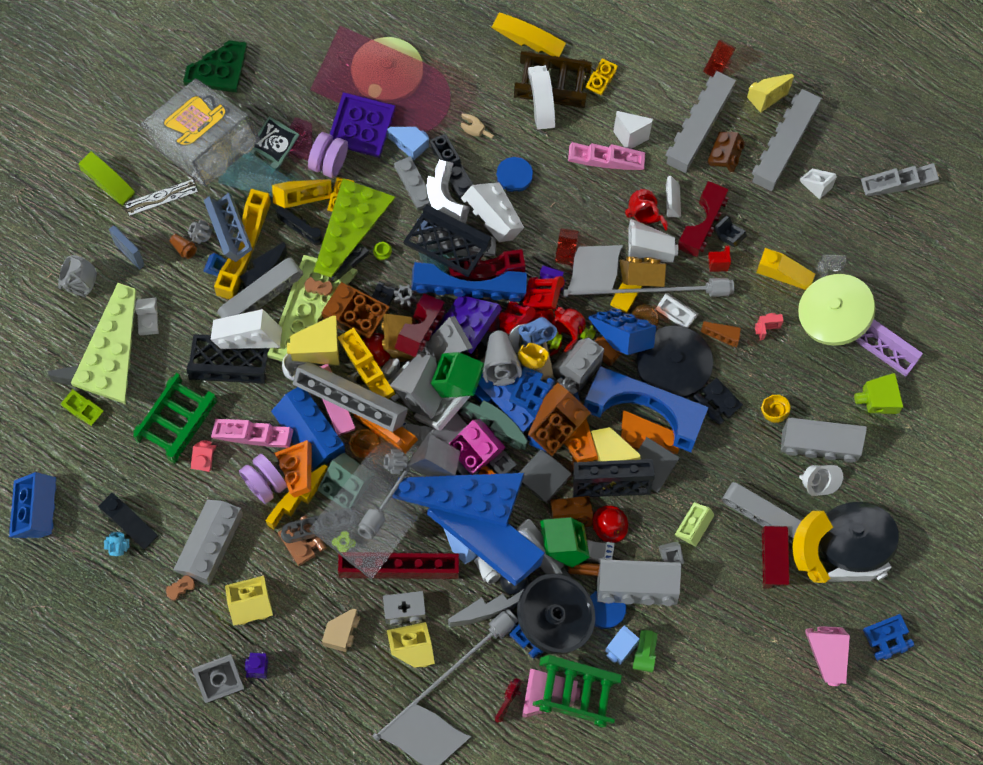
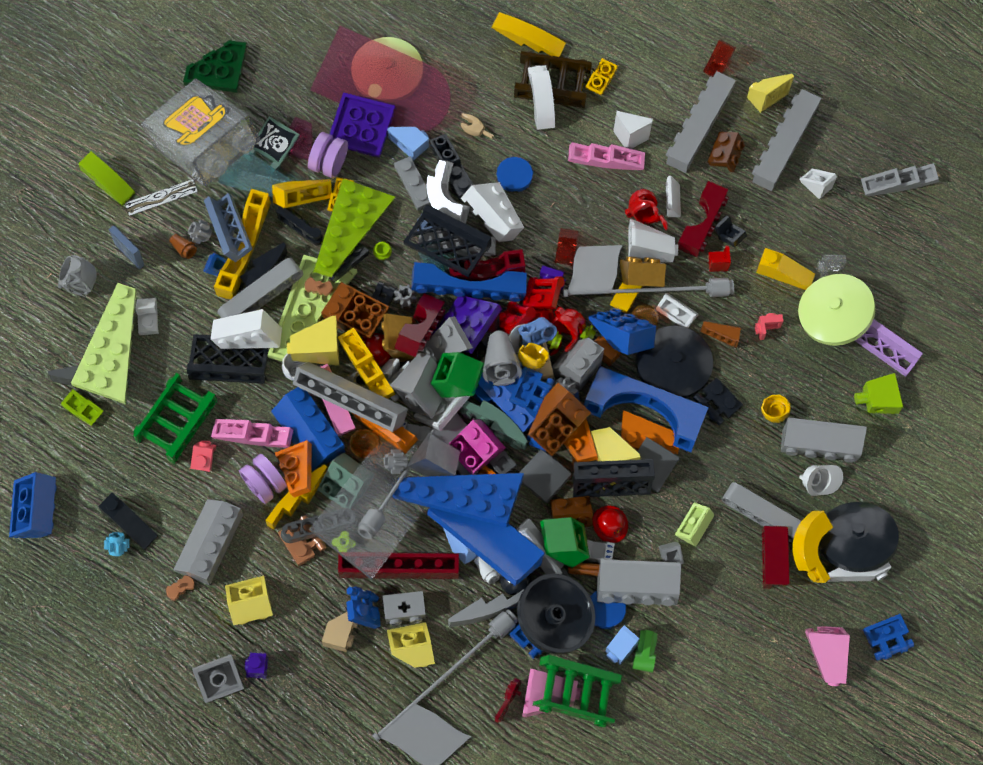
(365, 612): none -> blue plate

